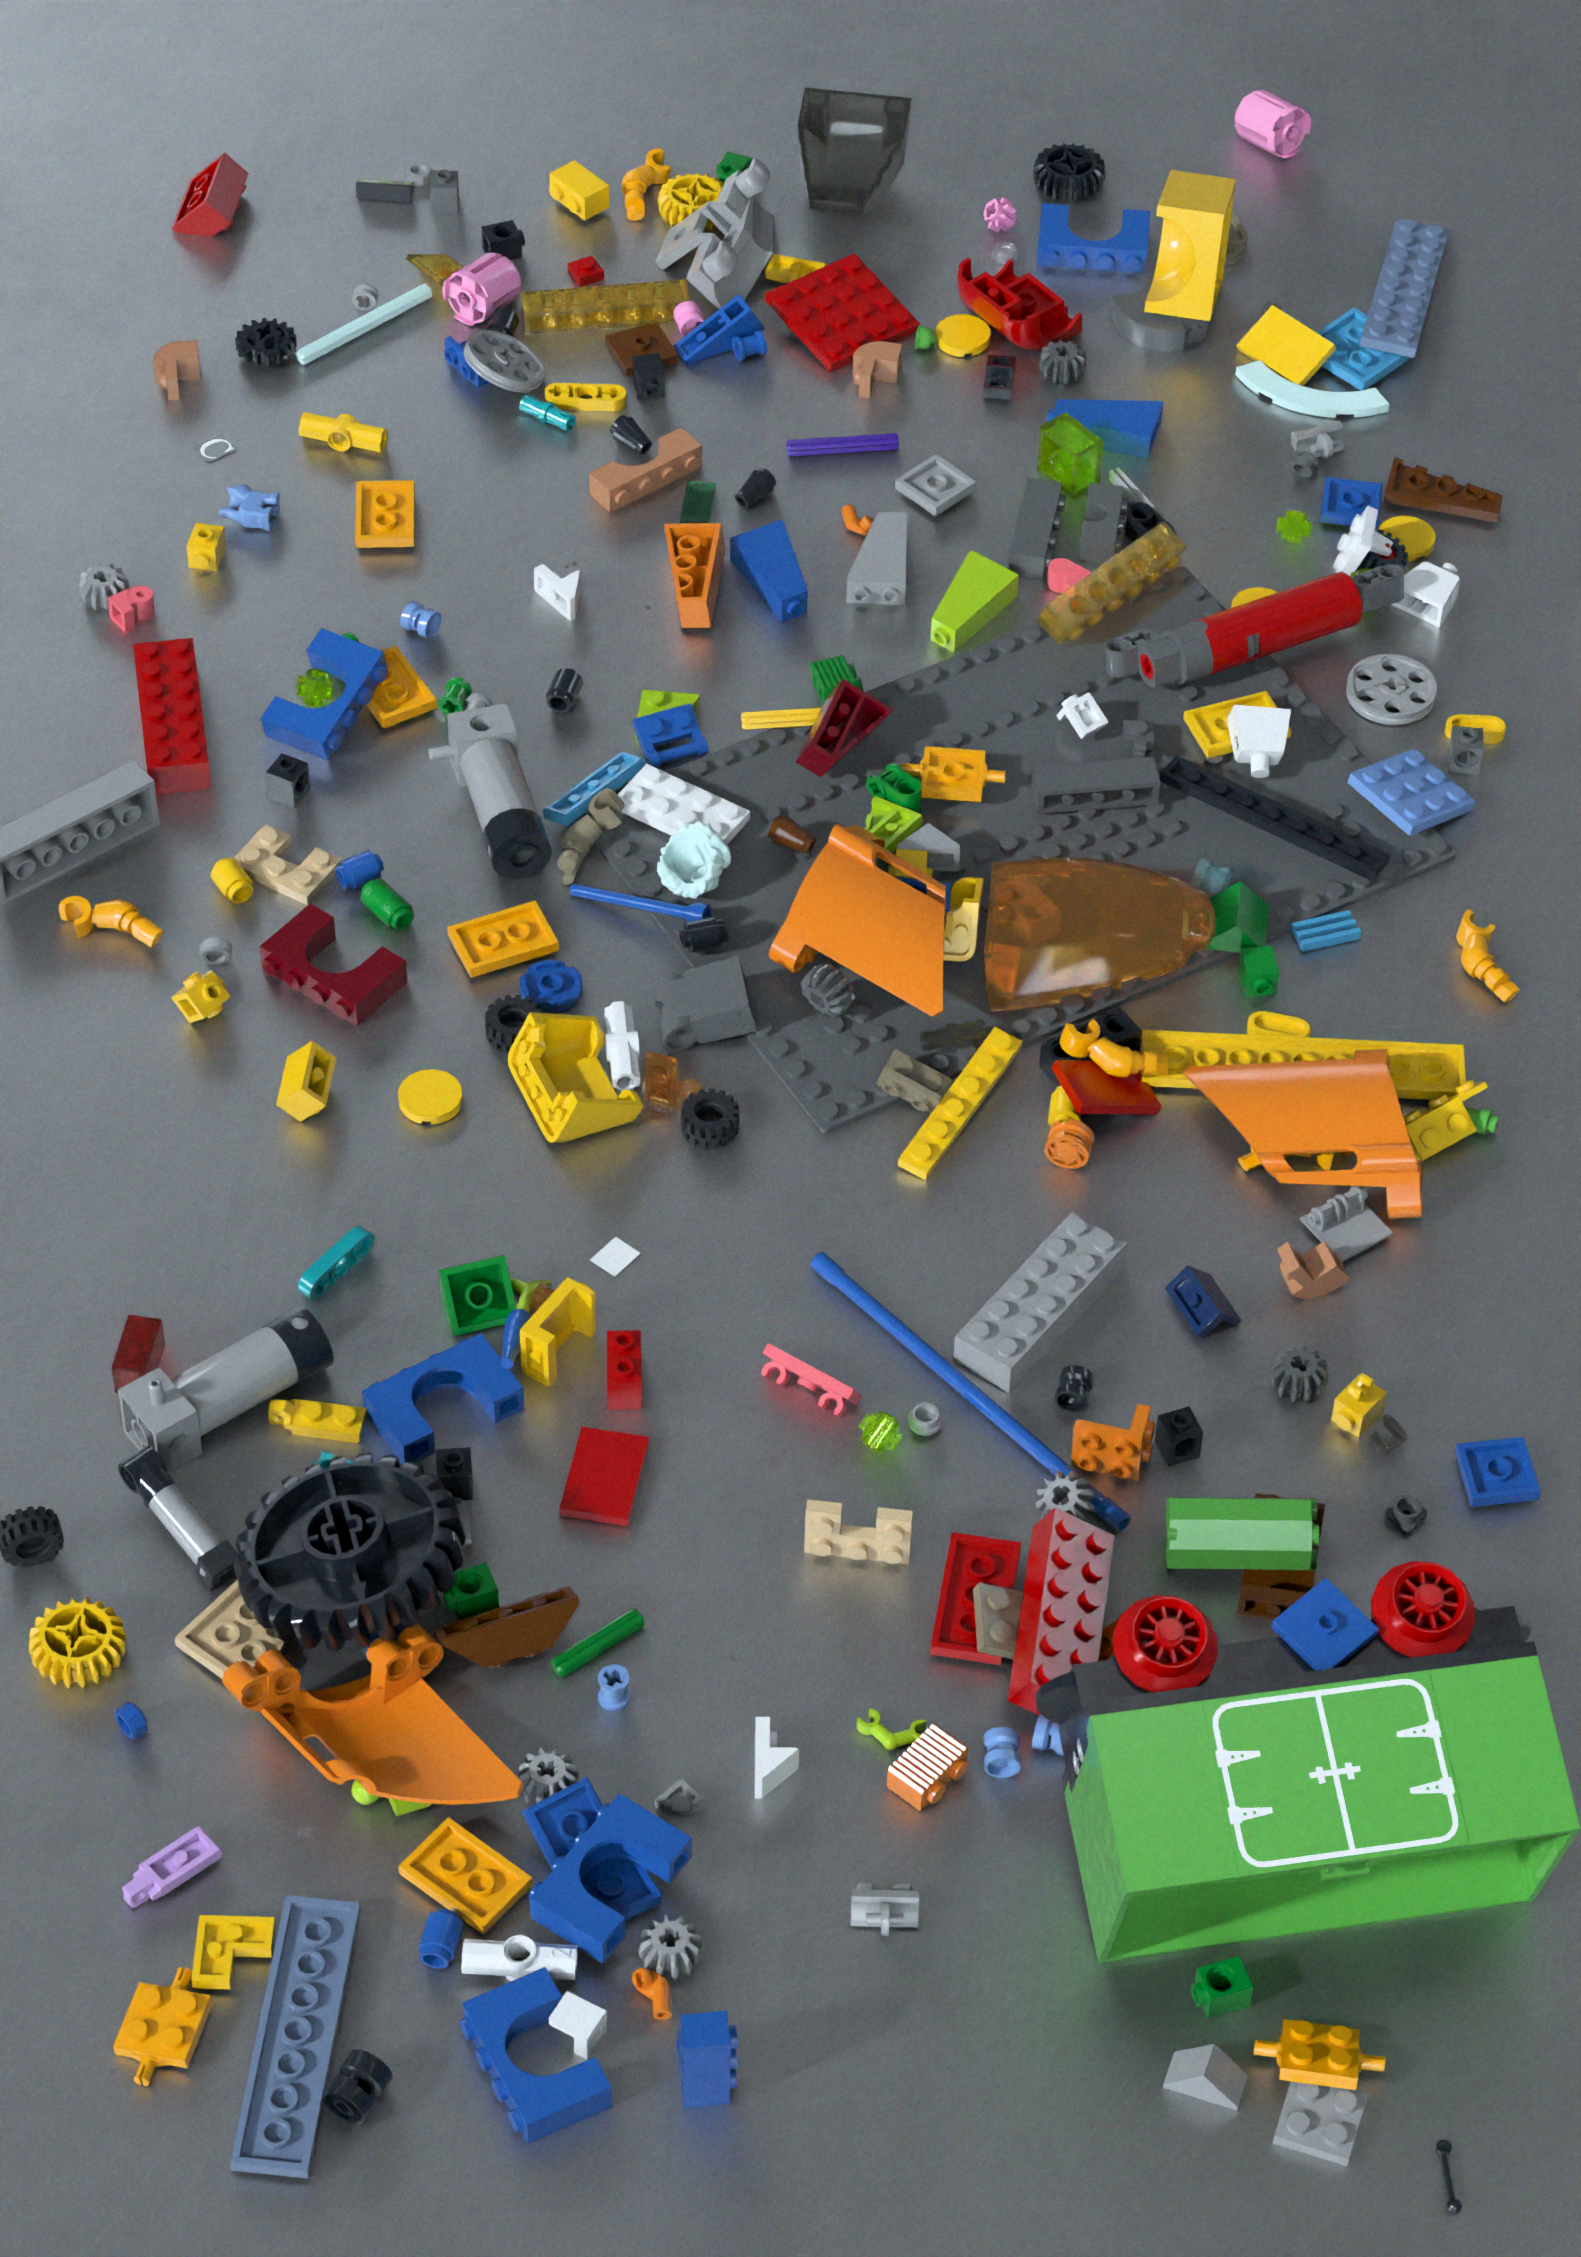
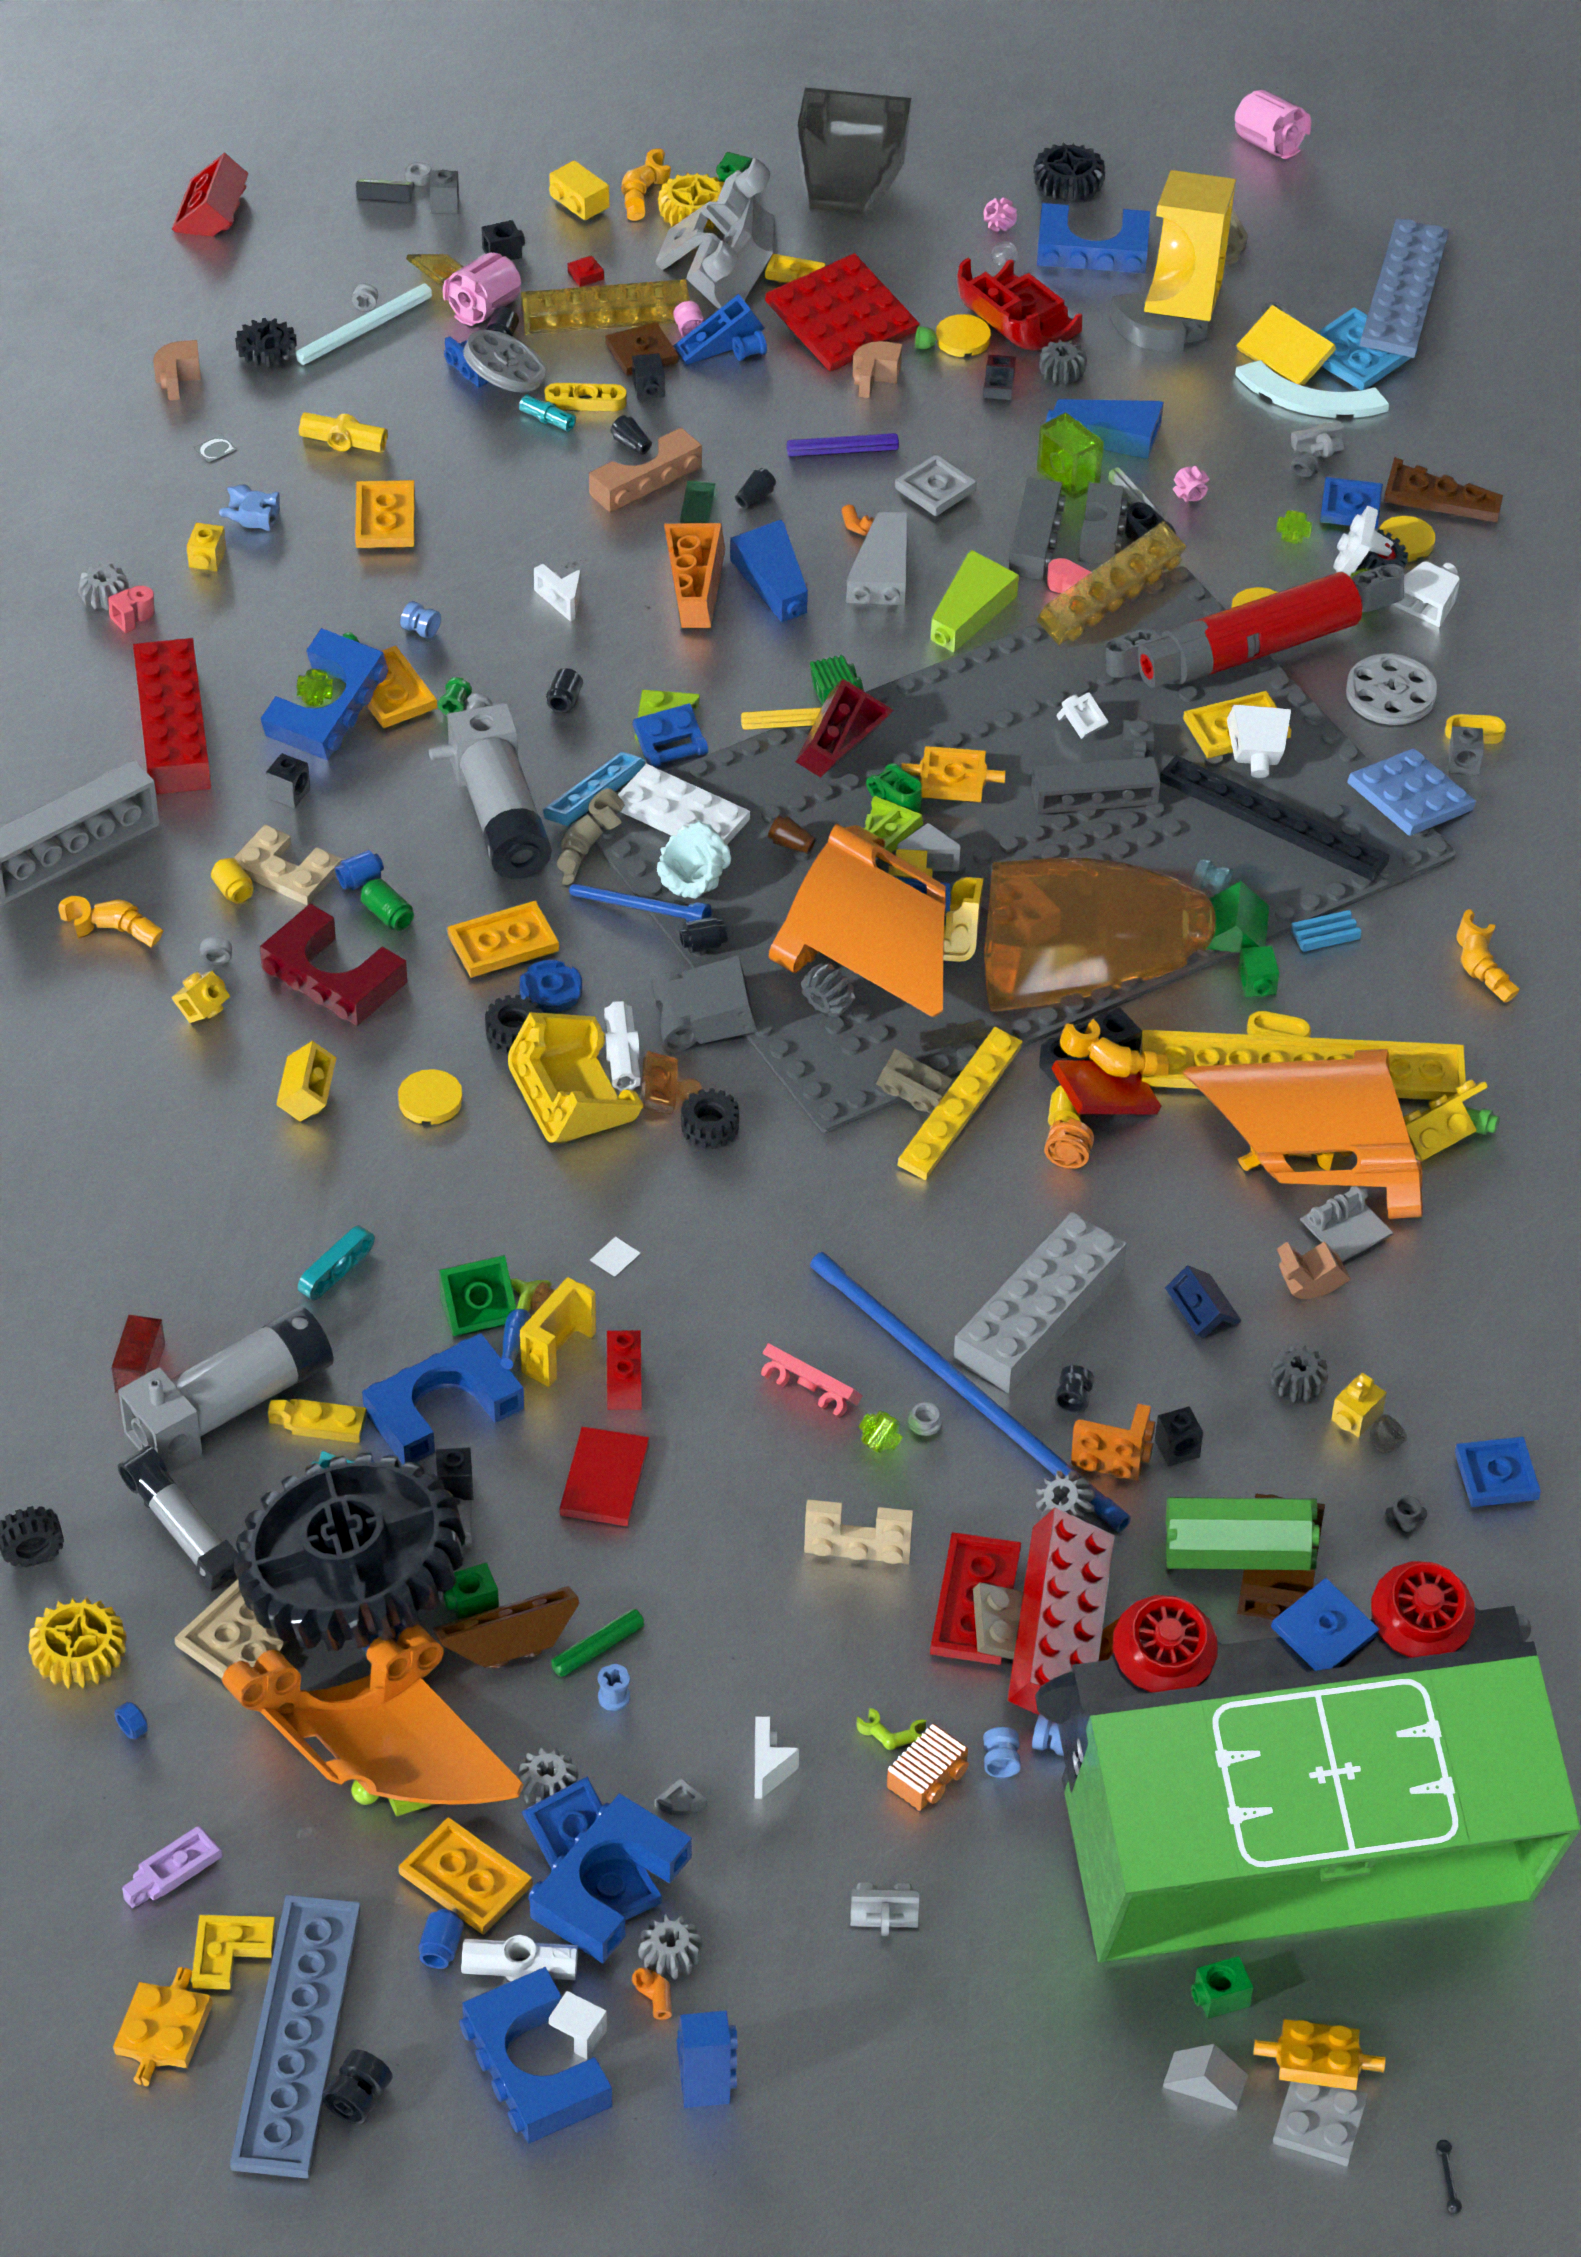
(1191, 484): none -> bright pink gear

